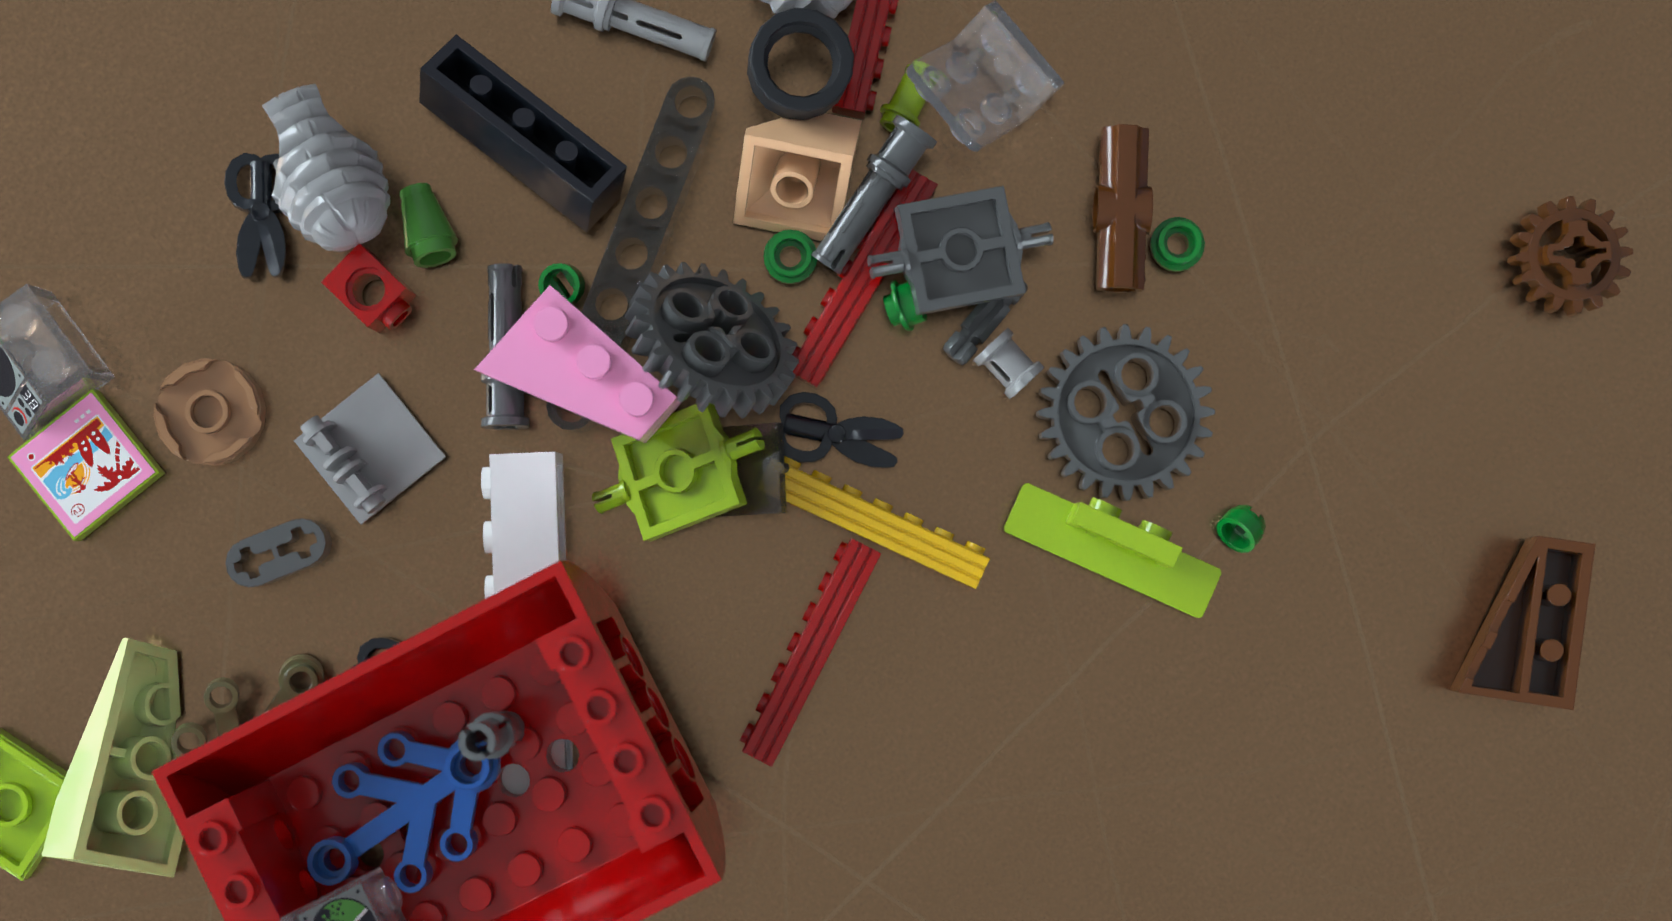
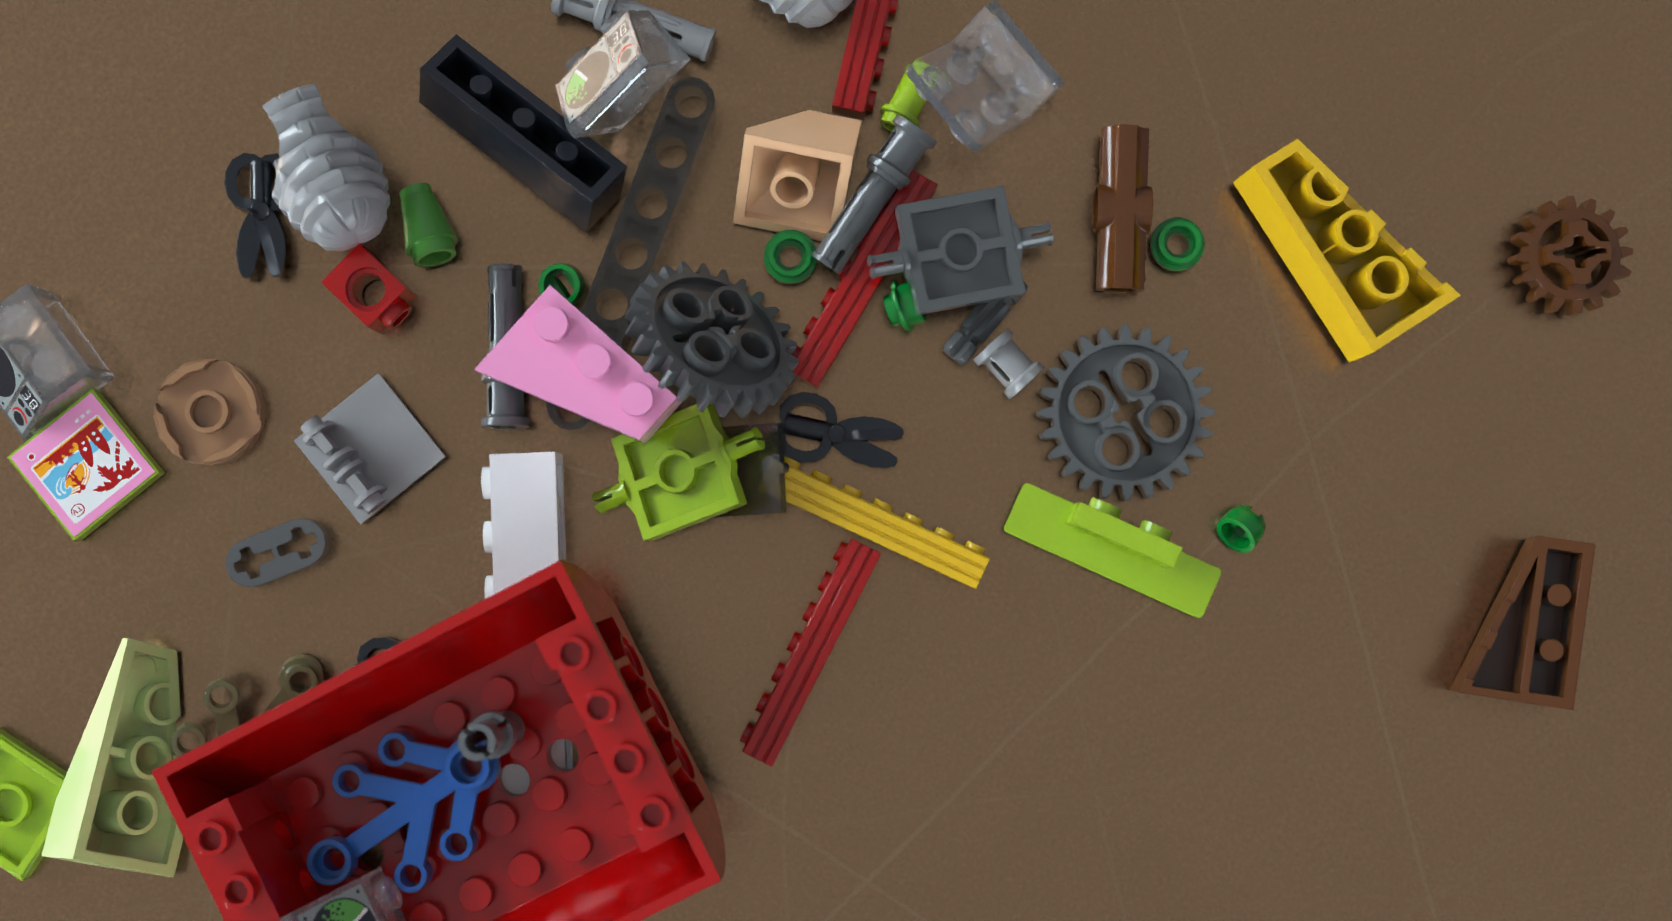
(618, 73): none -> clear slope
(807, 22): black tyre -> none
(1340, 253): none -> yellow wedge

